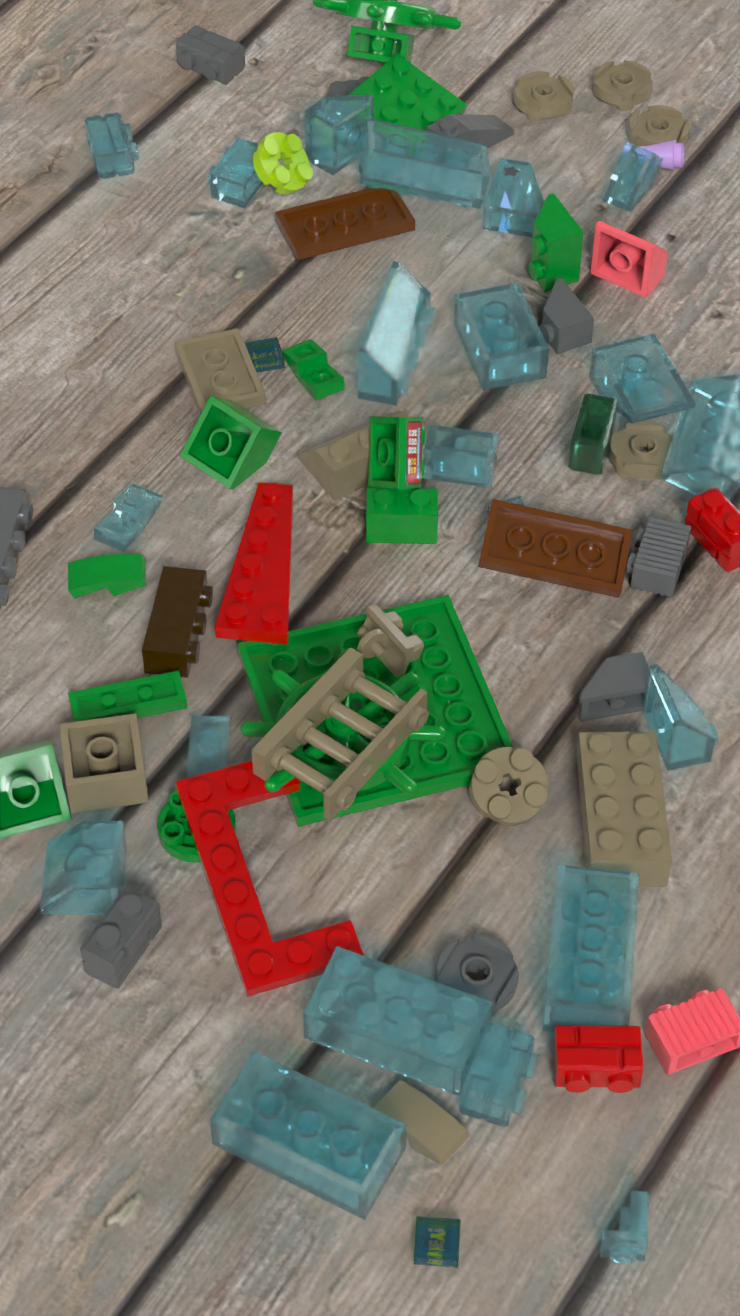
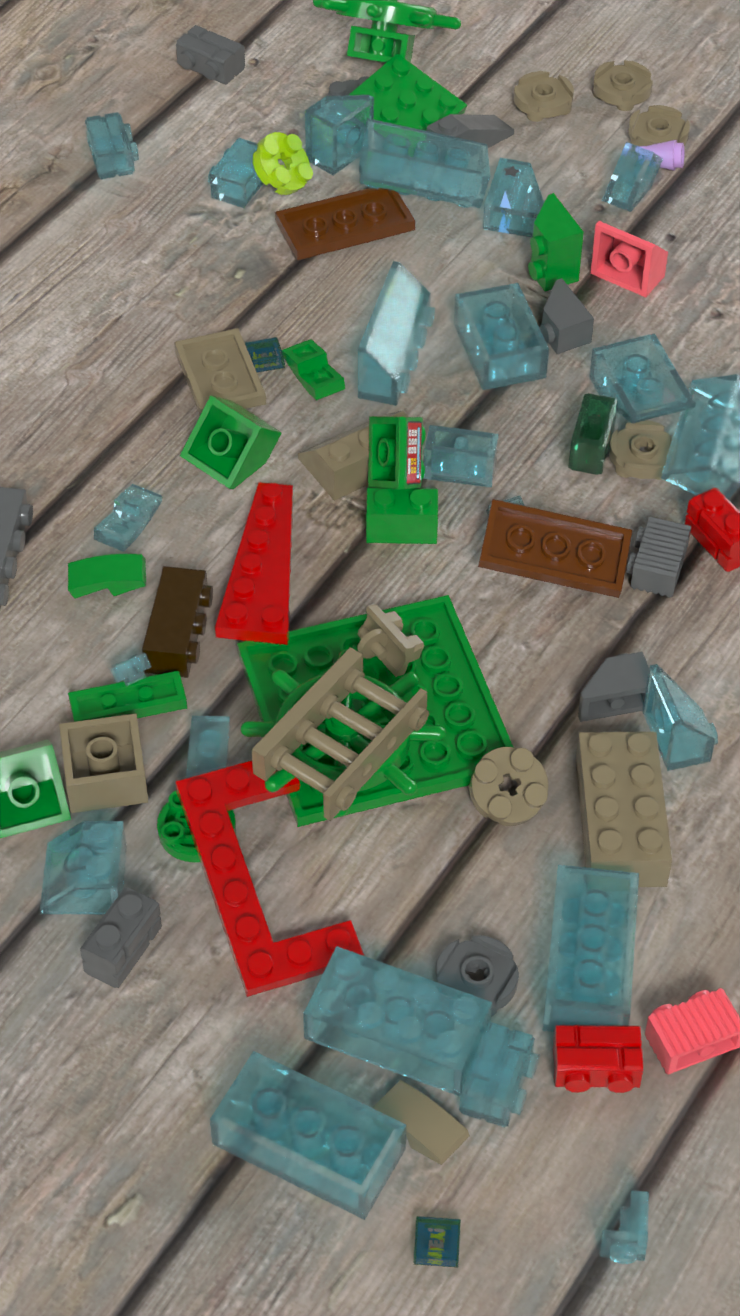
(131, 669): none -> clear light blue plate

